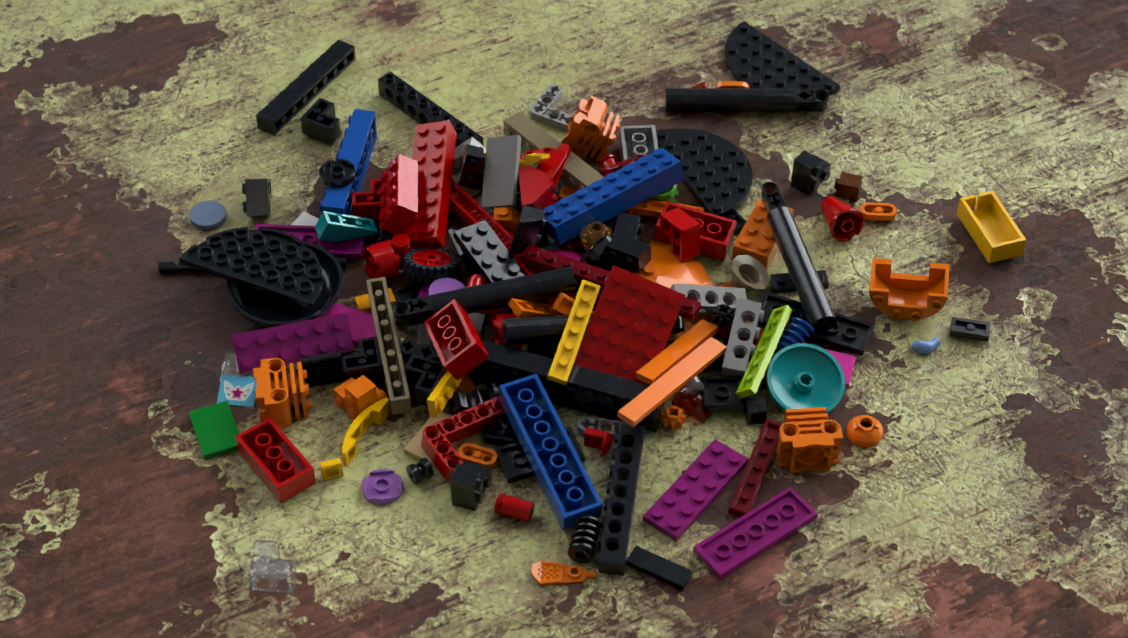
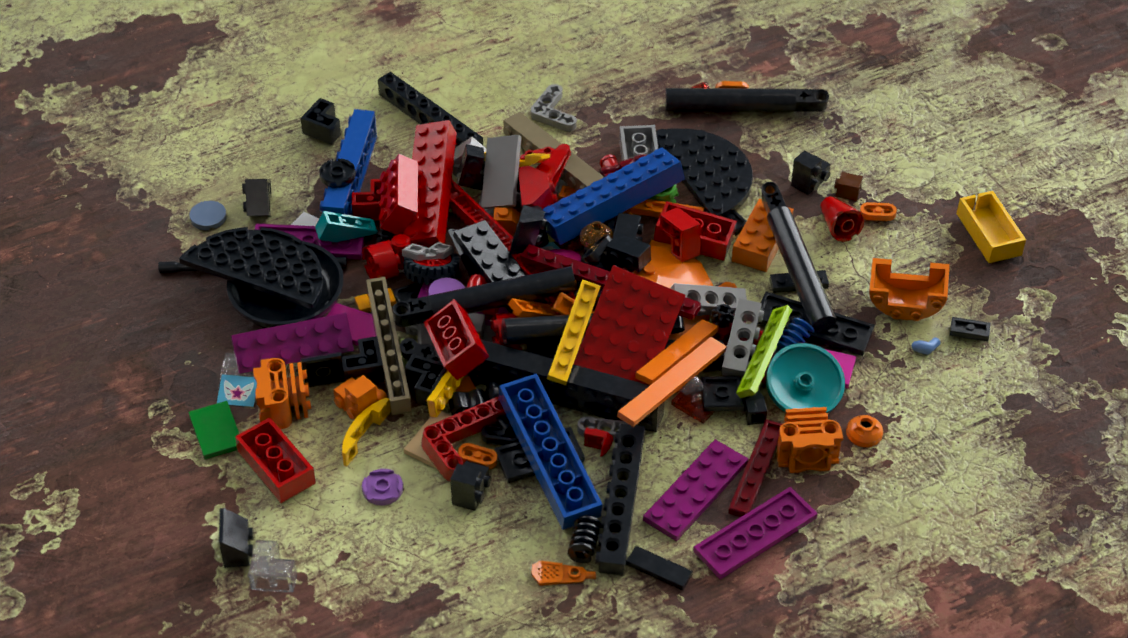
(235, 539): none -> black slope
(305, 87): black brick -> none
(331, 469): yellow tile -> none
(420, 253): none -> light grey tile
(421, 470): black wheel -> none
(514, 507): red piece -> none
(589, 129): orange piece -> none
(673, 418): orange gear -> none
(749, 273): dark tan hat -> none
(767, 64): black plate -> none

